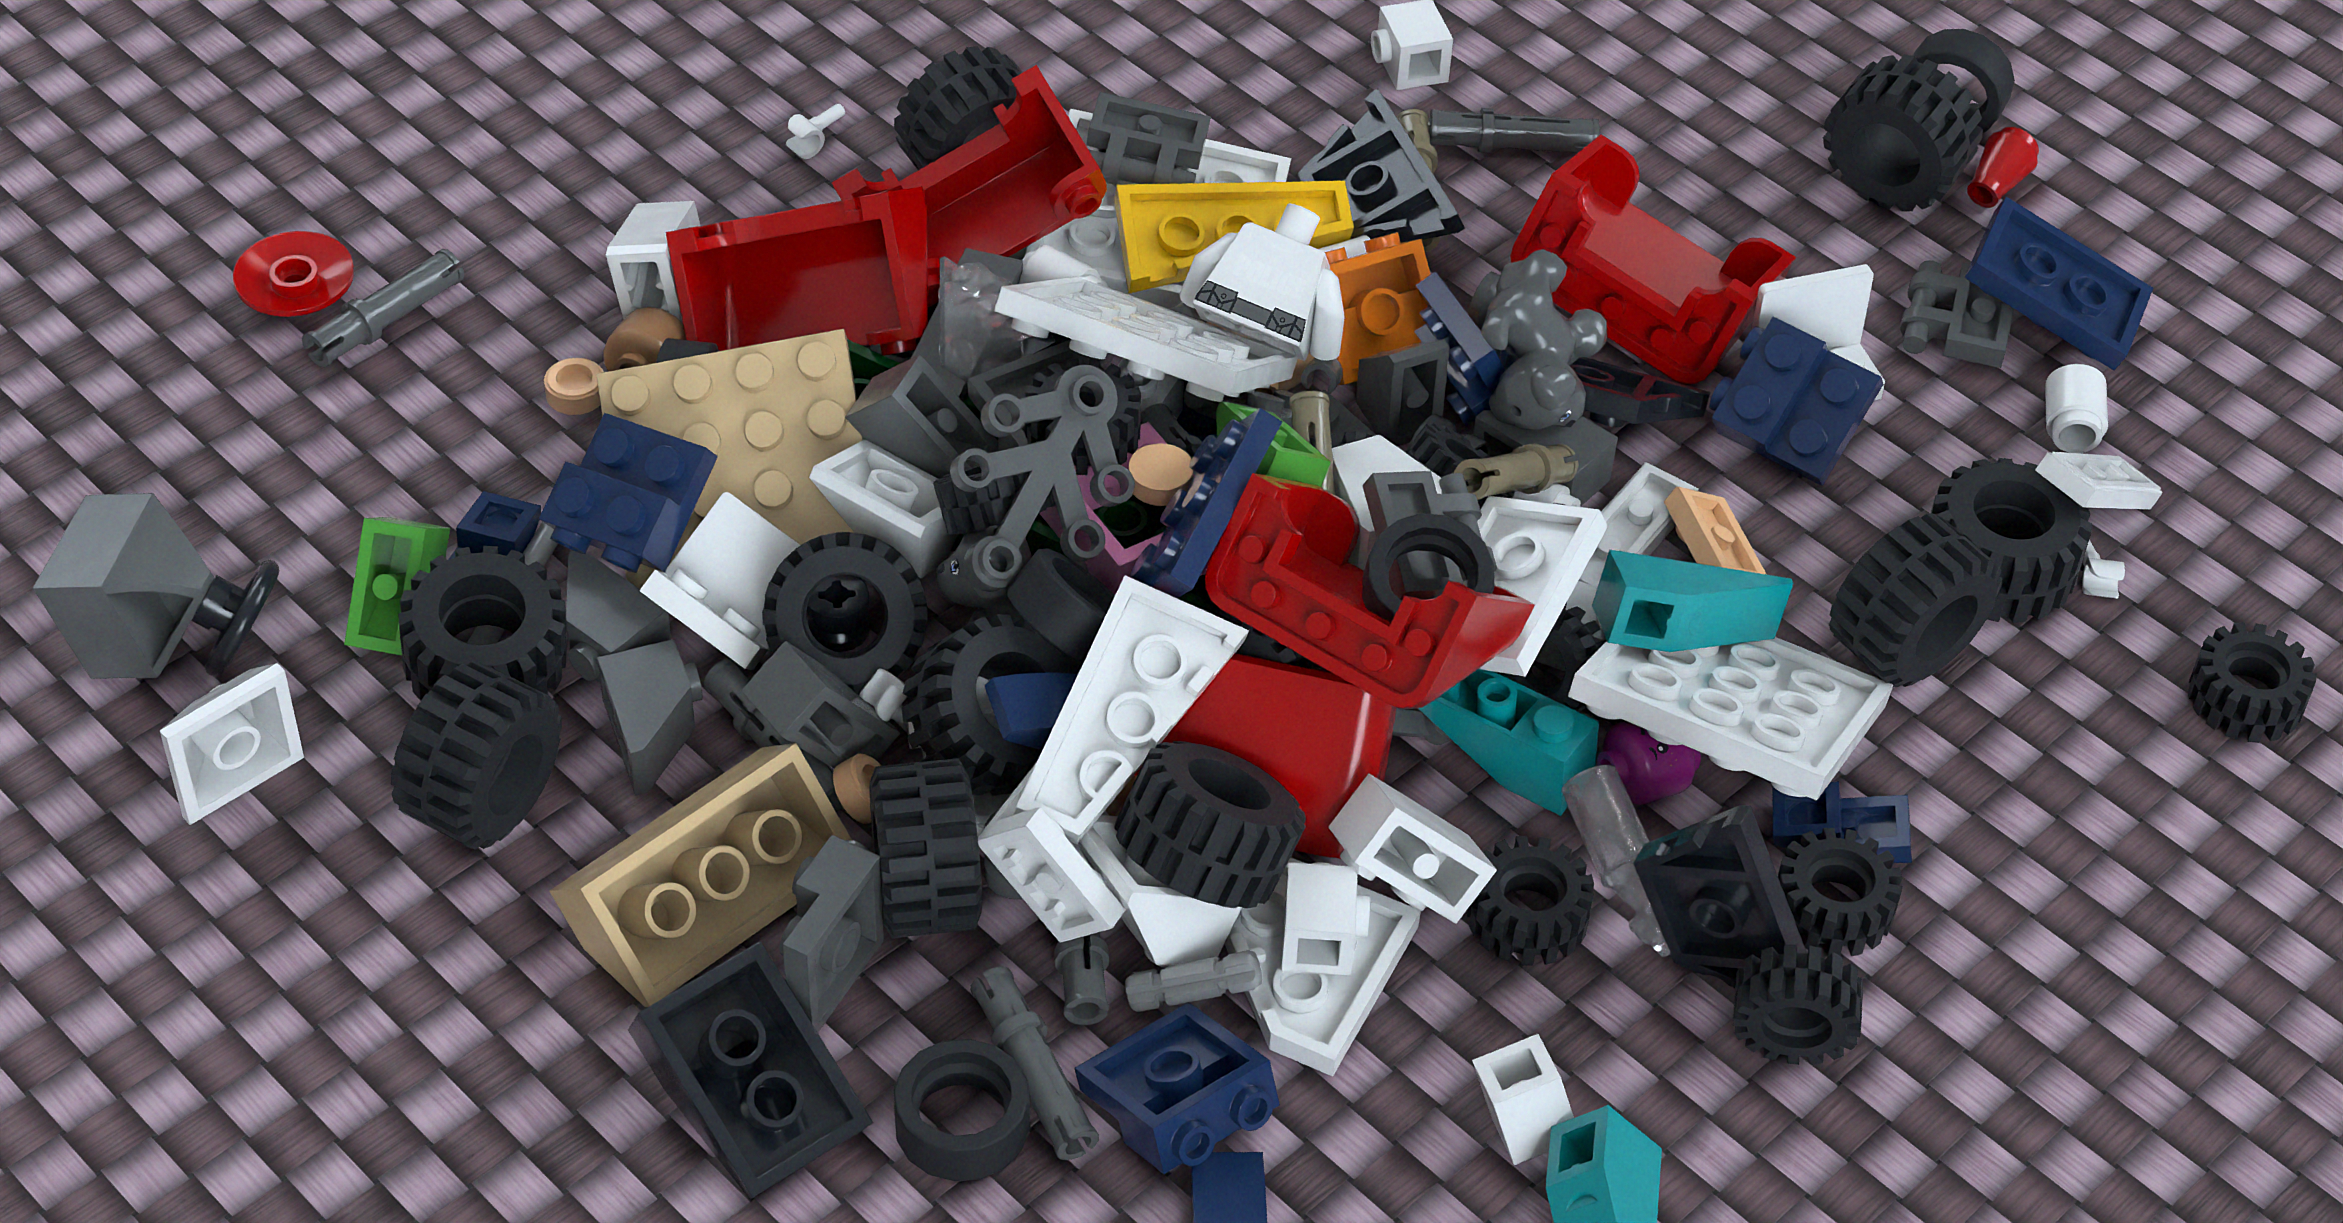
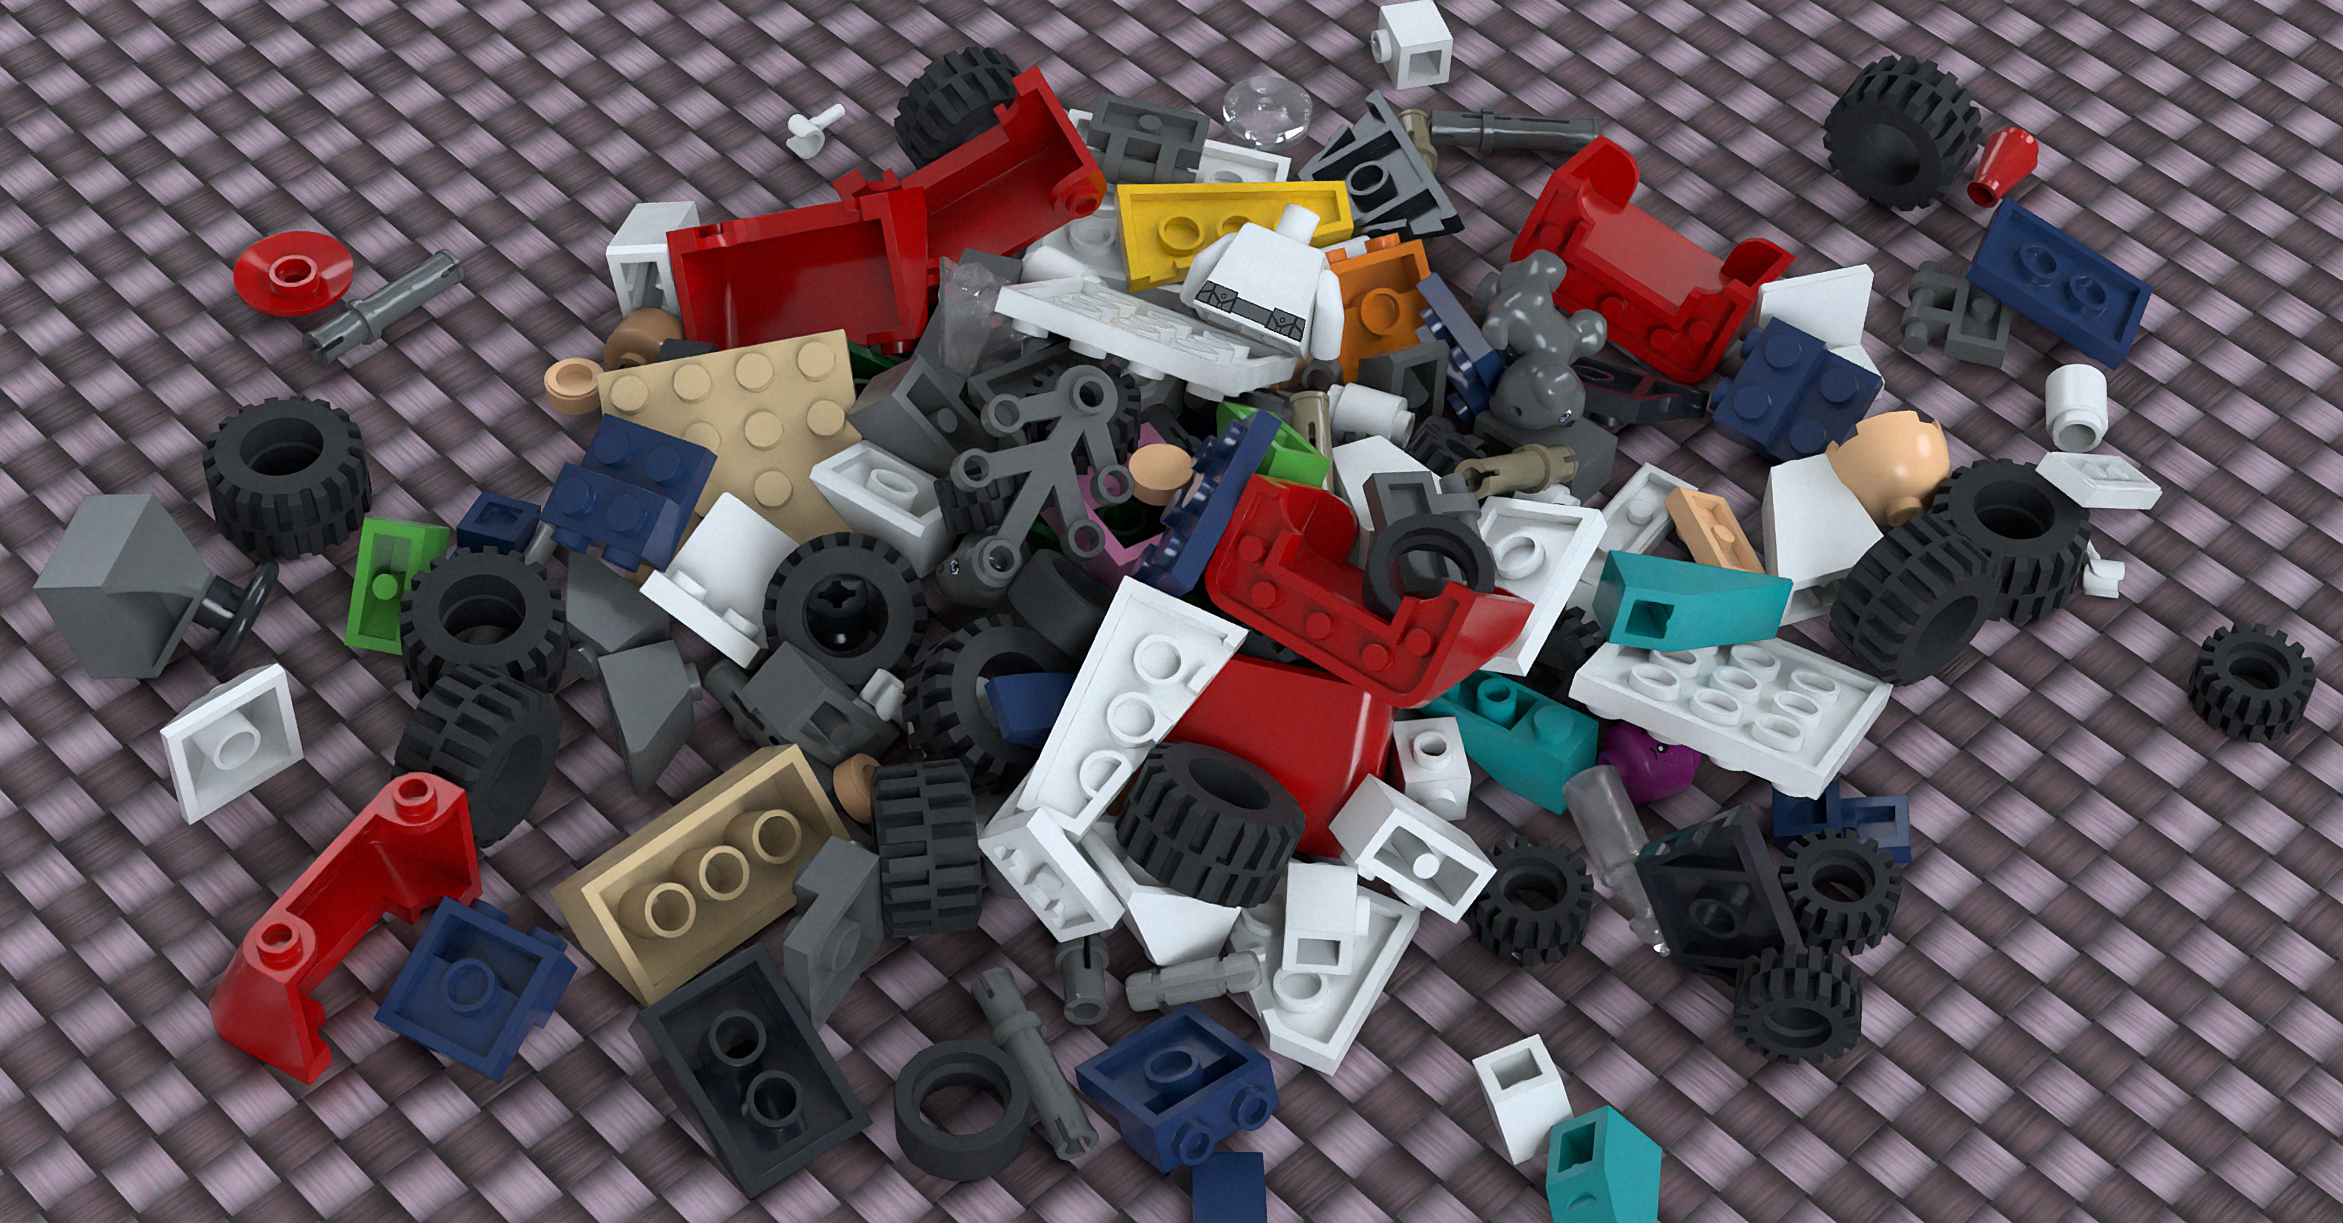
(287, 477): none -> black tyre
(393, 859): none -> red windscreen
(476, 986): none -> dark blue plate
(1267, 113): none -> clear piece
(1369, 412): none -> white brick
(1430, 765): none -> white brick
(1812, 533): none -> white slope
(1893, 465): none -> light nougat cylinder
(1981, 59): black tyre -> none

